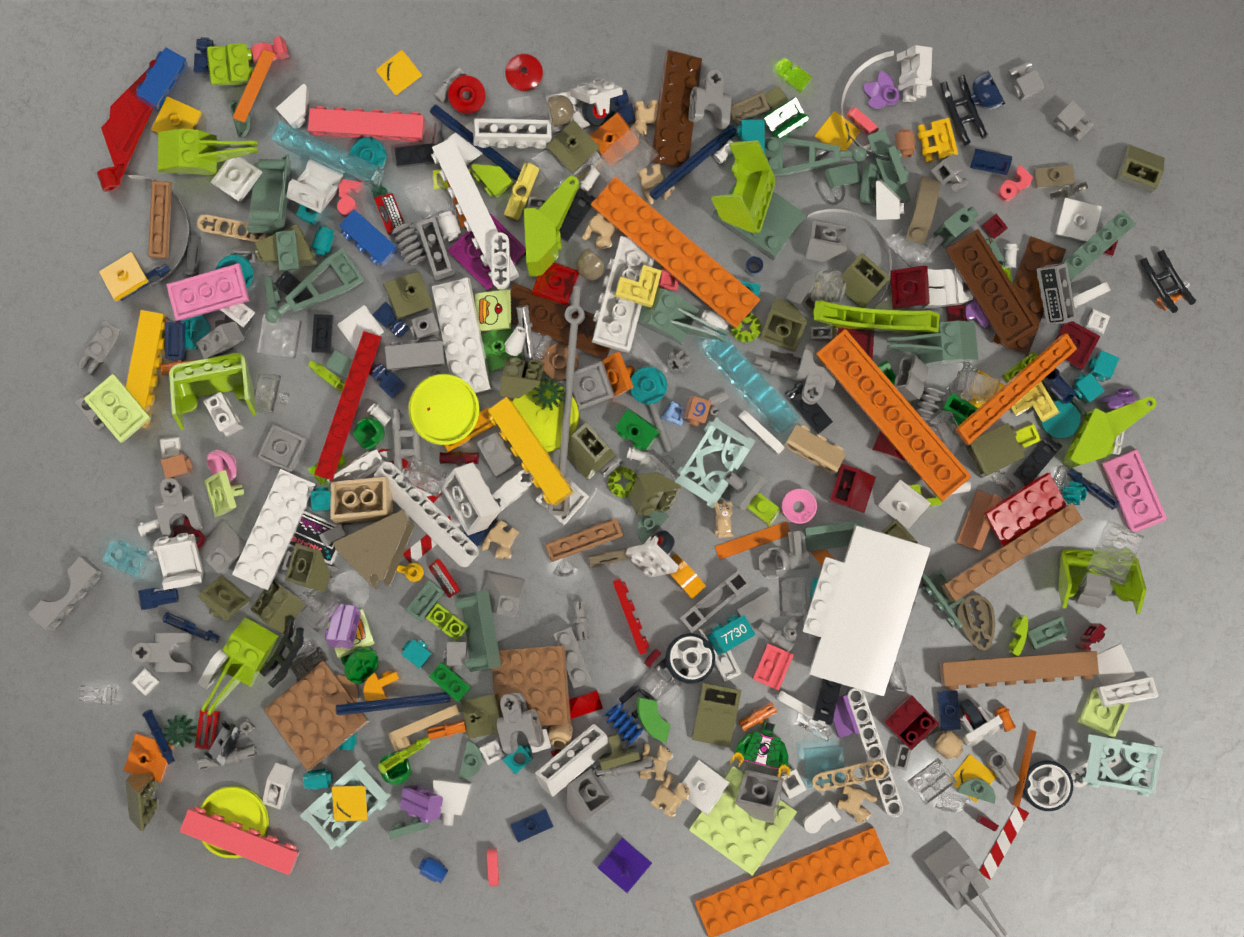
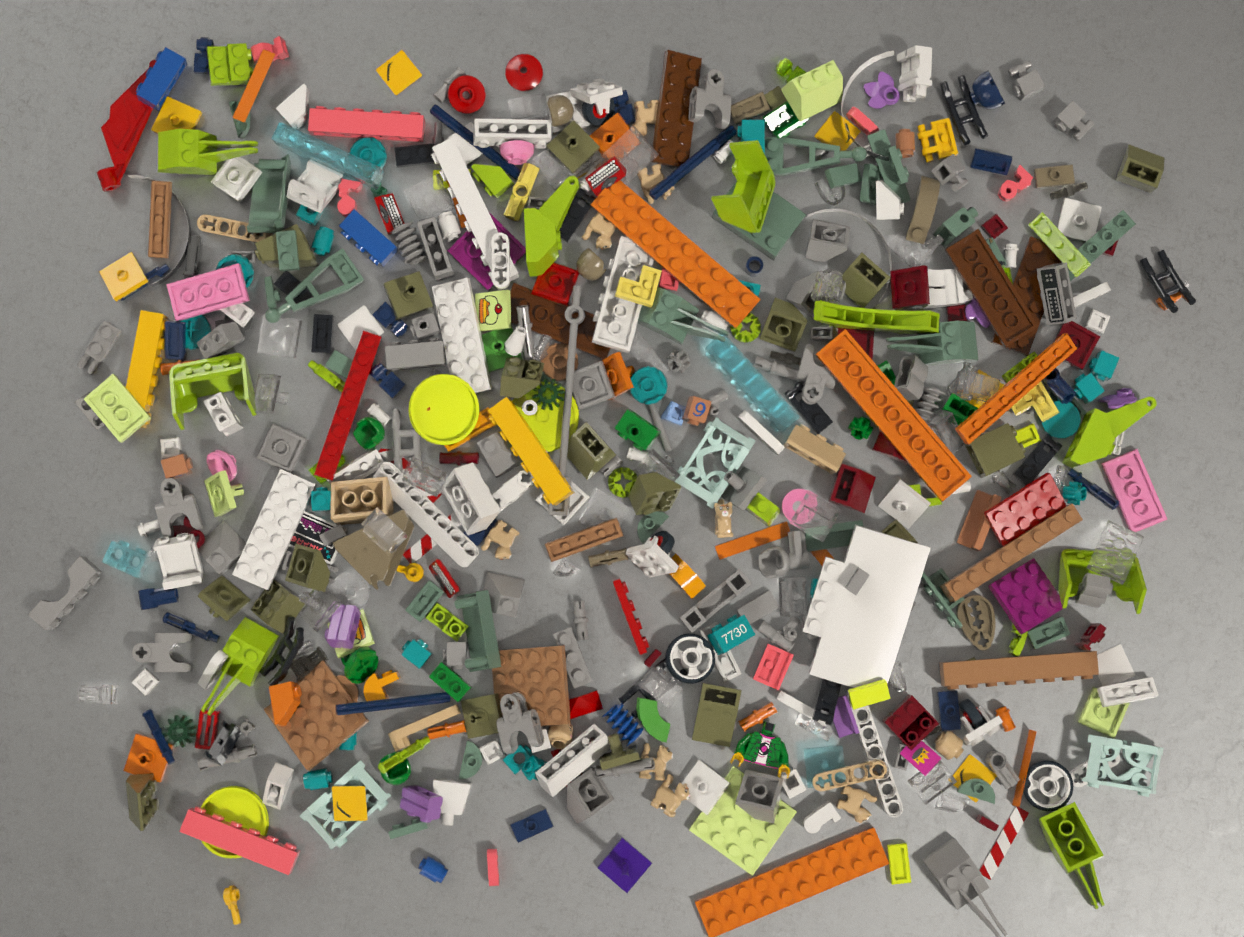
(231, 896): none -> yellow plate
(284, 701): none -> orange slope
(384, 530): none -> clear brick
(517, 151): none -> bright pink piece
(527, 403): none -> white pin
(532, 766): none -> teal bracket
(606, 175): none -> slope
(815, 90): none -> yellowish green slope
(815, 516): none -> clear slope
(857, 581): none -> light grey piece
(860, 428): none -> green gear
(869, 694): none -> neon yellow tile
(899, 863): none -> neon yellow tile
(921, 757): none -> dark pink sticker
(1026, 596): none -> magenta plate
(1059, 244): none -> lime tile
(1073, 846): none -> lime slope

